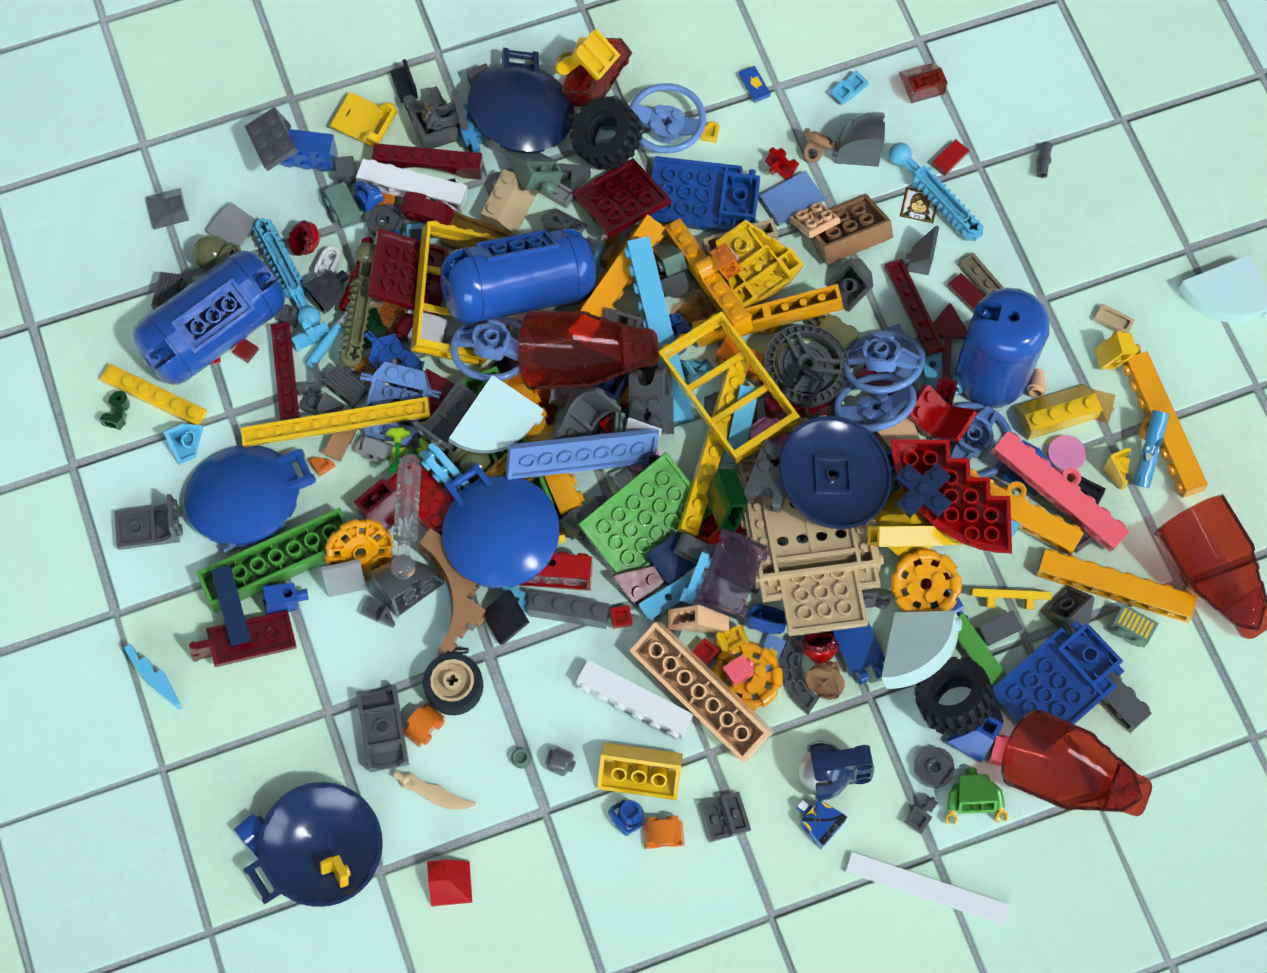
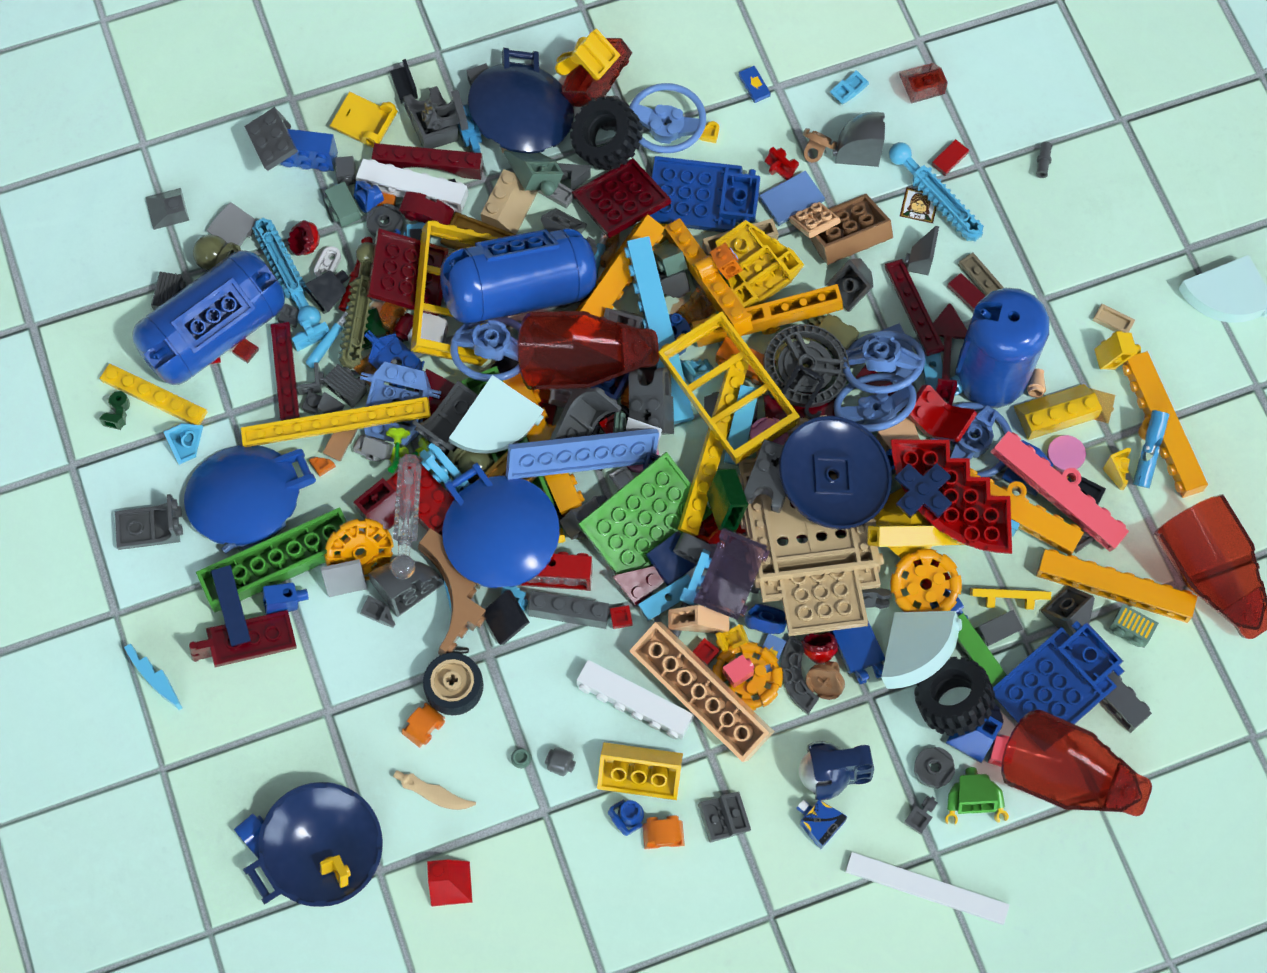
(386, 748): dark grey piece -> none

